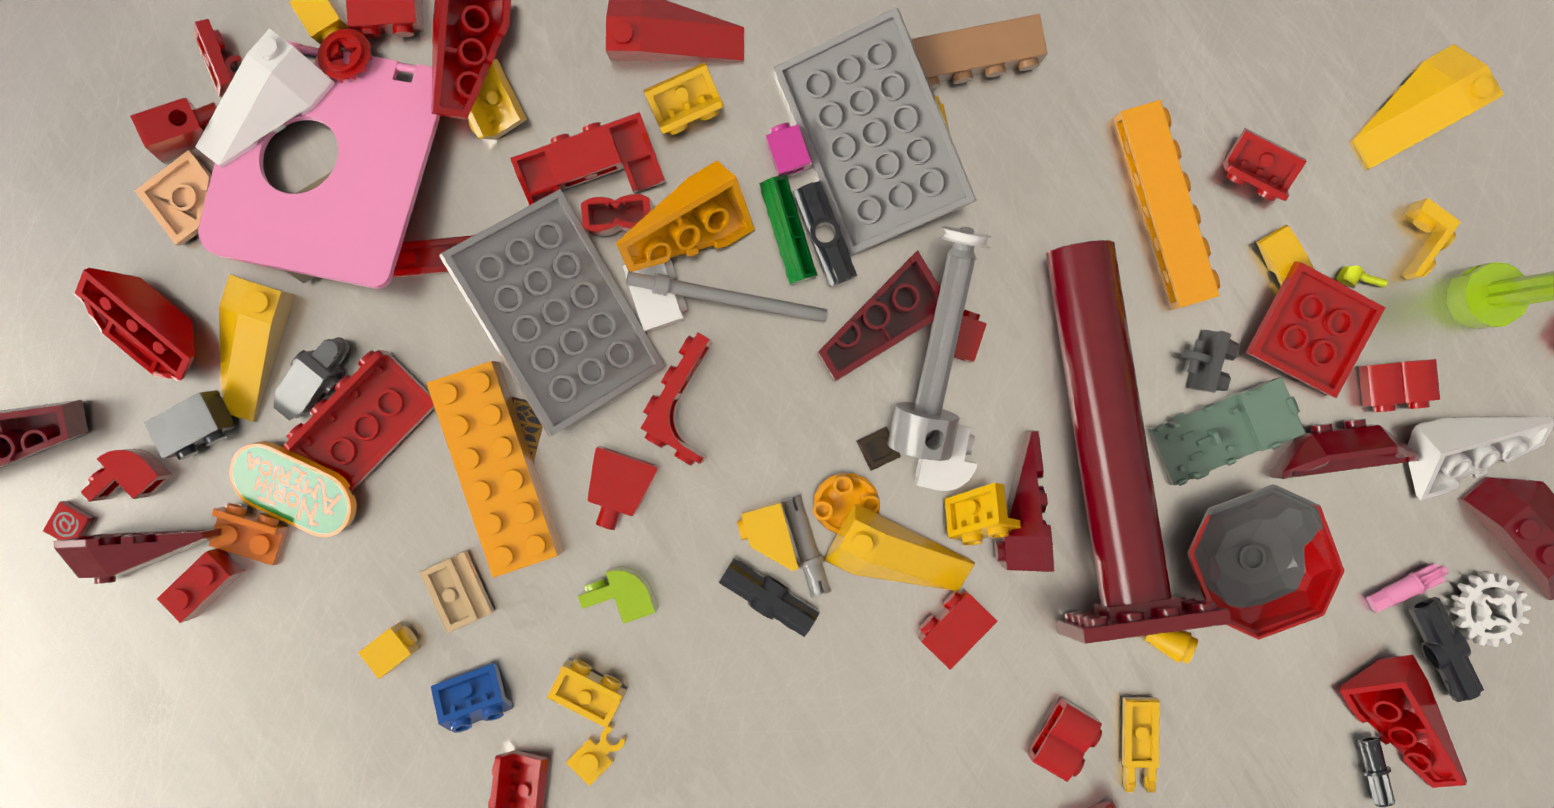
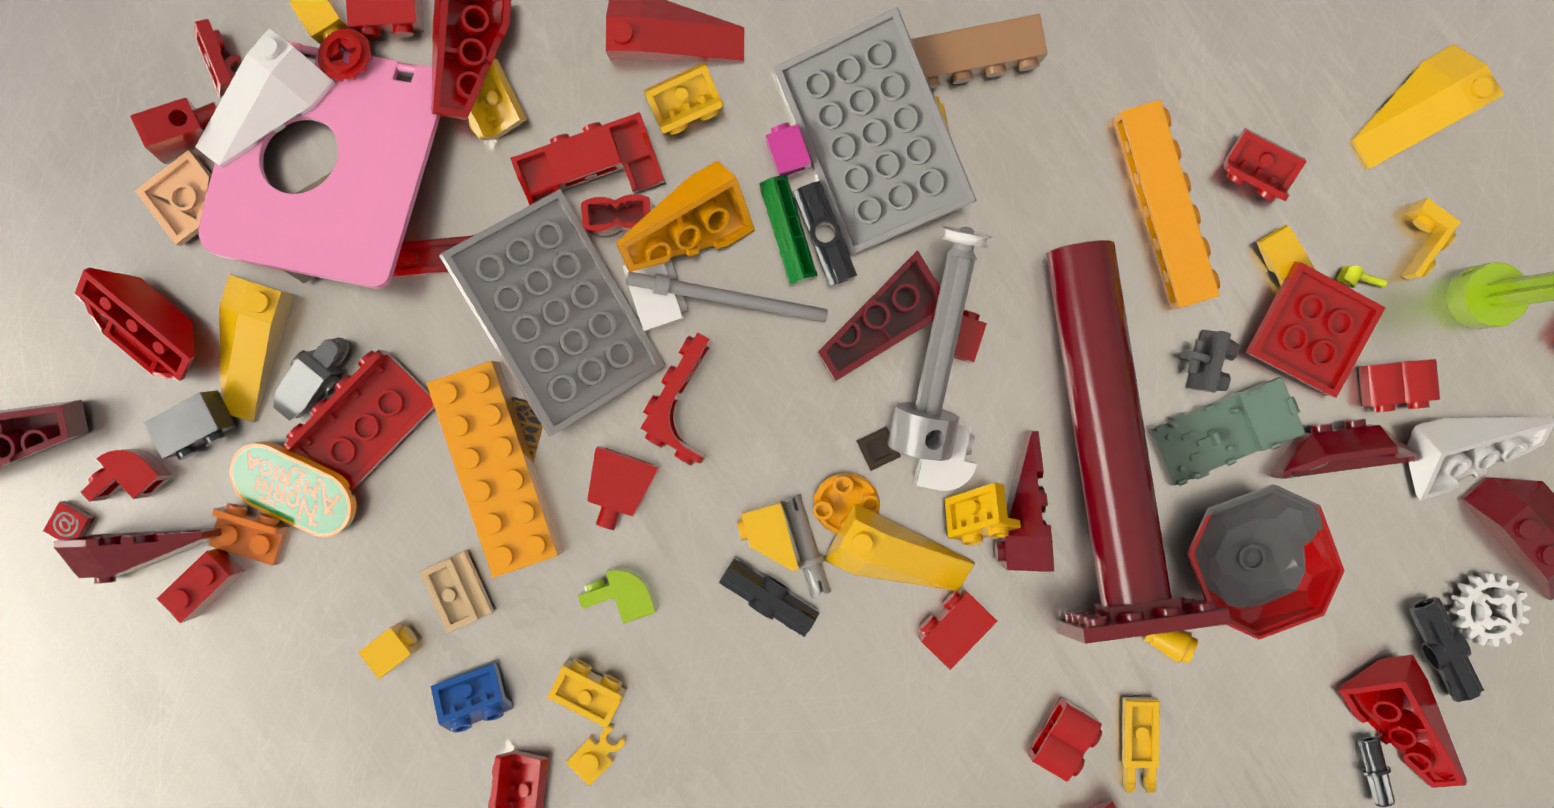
(1408, 587): bright pink piece -> none

